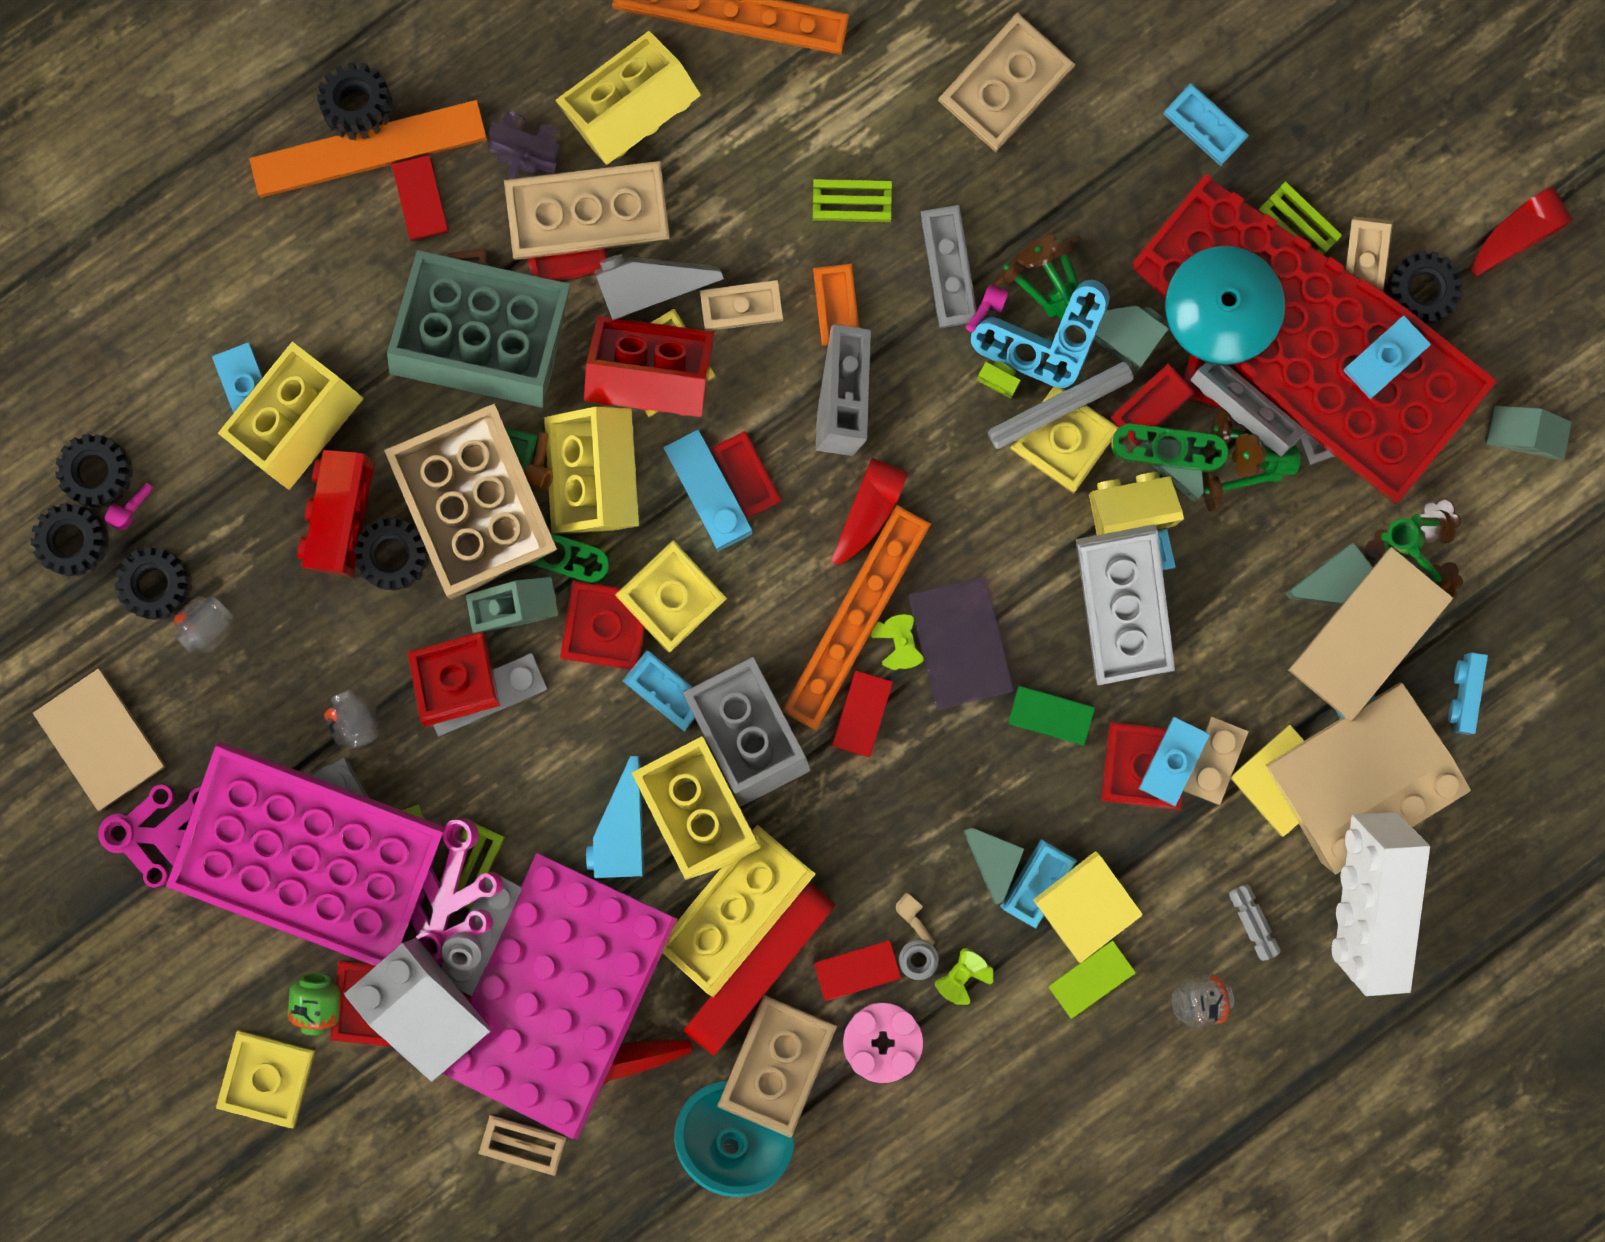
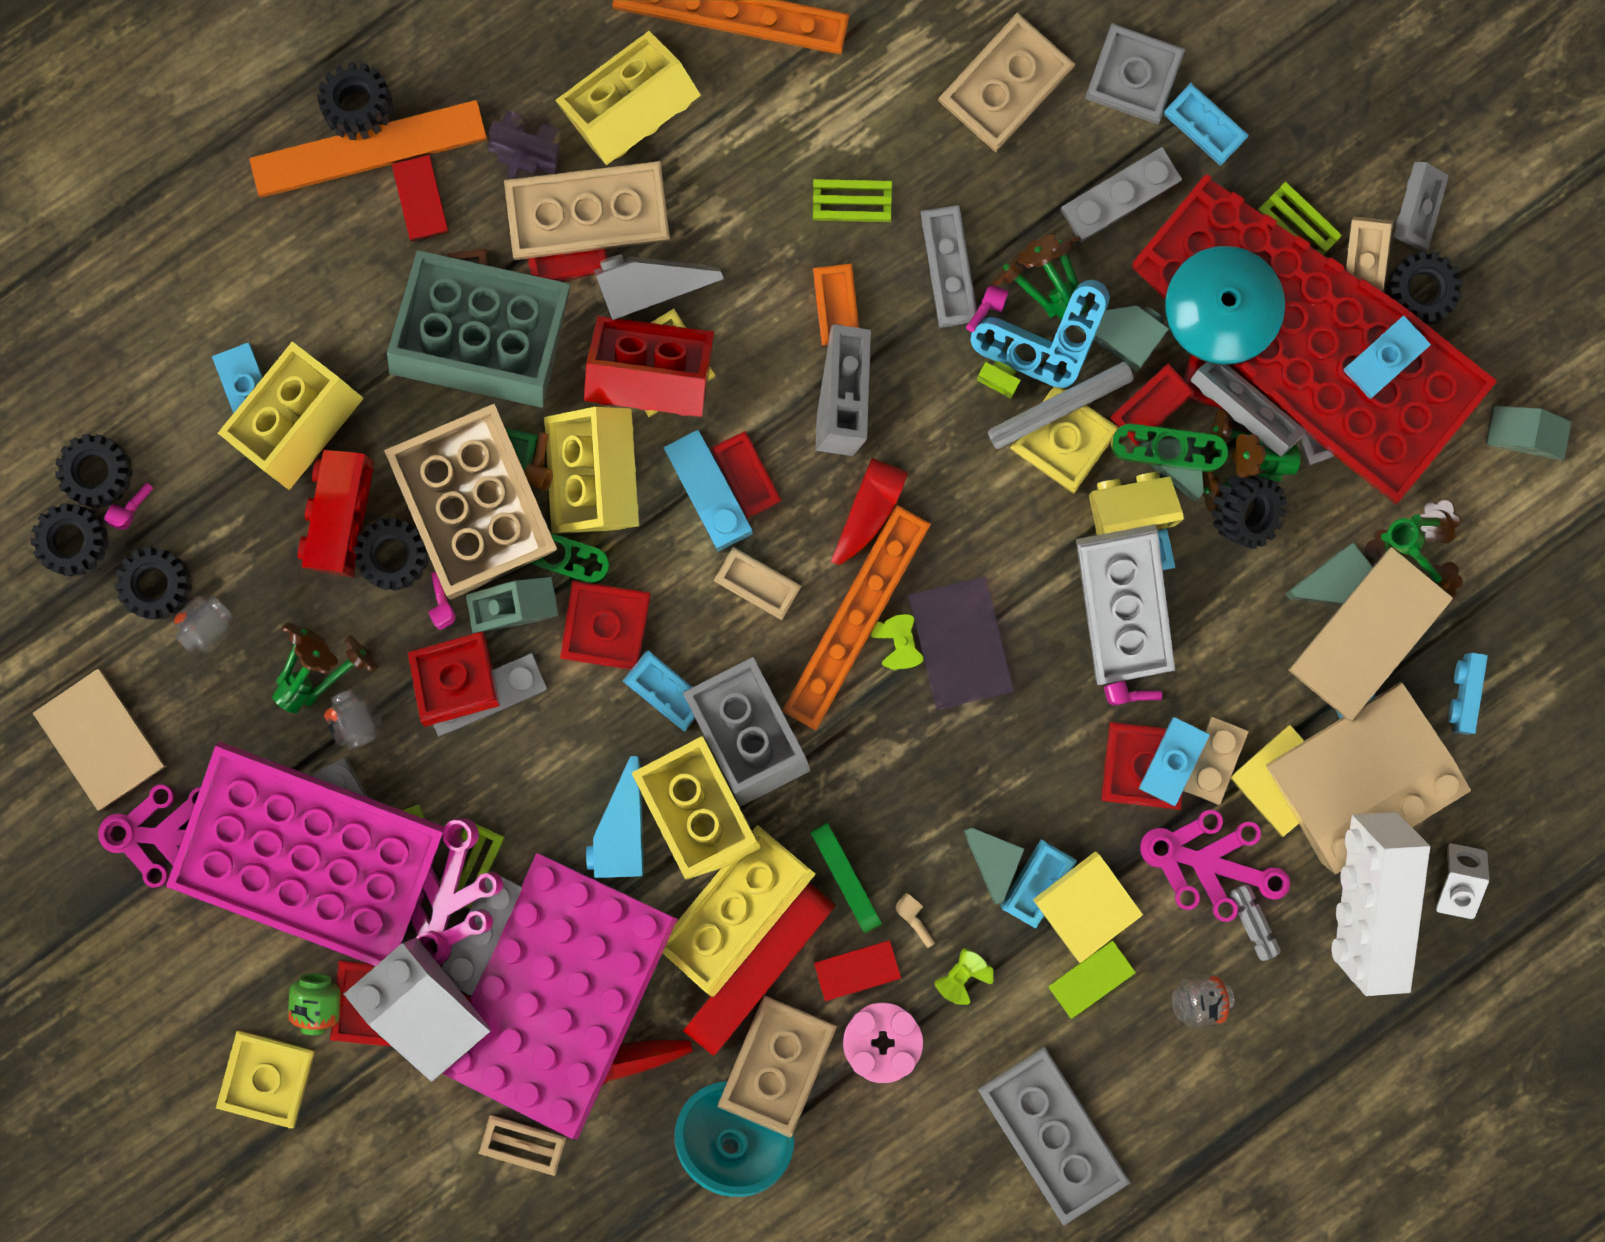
(314, 655): none -> plant
(443, 614): none -> dark pink hand
(464, 943): light grey plate -> none
(670, 596): light yellow tile -> none
(741, 305): tan plate -> none
(757, 583): none -> tan tile
(846, 878): none -> green beam
(862, 714): red tile -> none
(918, 972): light grey plate -> none
(1051, 715): green tile -> none
(1053, 1135): none -> light grey tile
(1118, 694): none -> dark pink hand
(1121, 194): none -> light grey plate
(1134, 73): none -> light grey tile
(1208, 863): none -> dark pink plant
(1263, 517): none -> black tyre
(1421, 205): none -> light grey plate
(1464, 884): none -> white bracket
(1522, 229): red piece -> none

